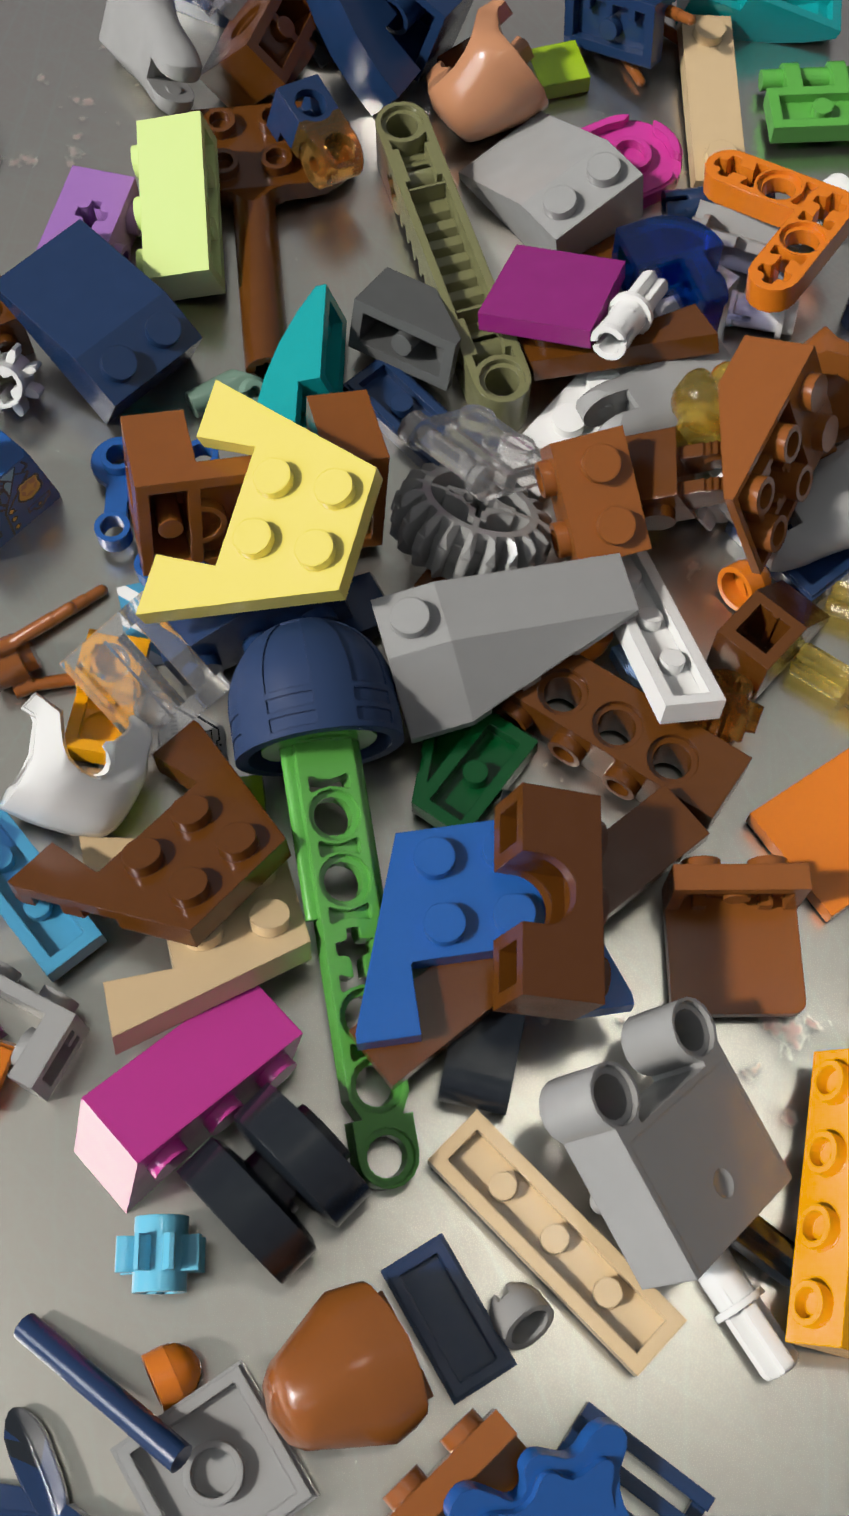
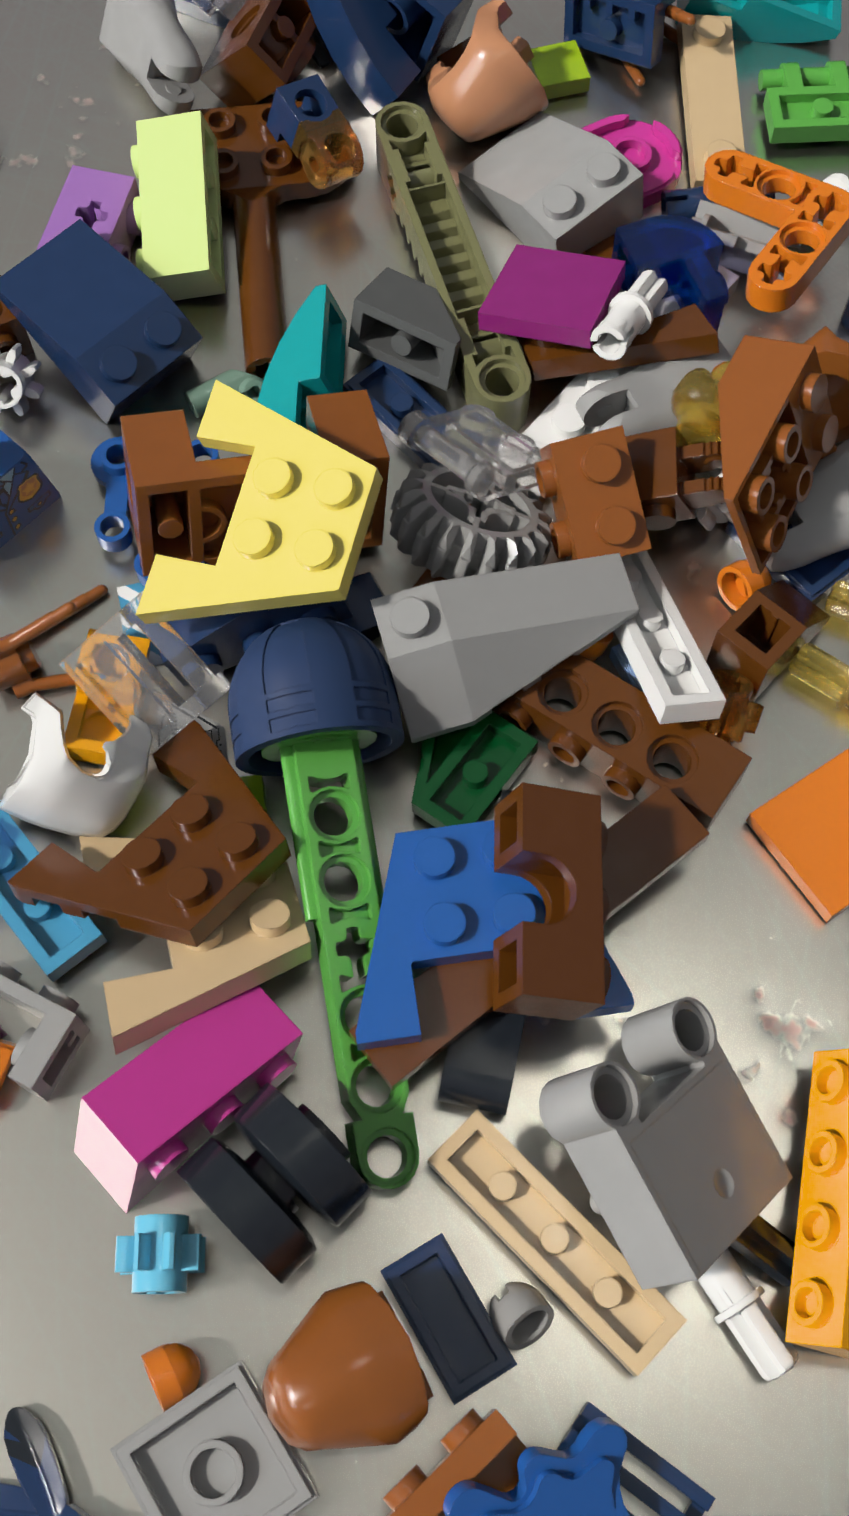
(103, 1393): dark blue bar -> none
(736, 935): dark orange bracket -> none
(745, 316): white pin -> none

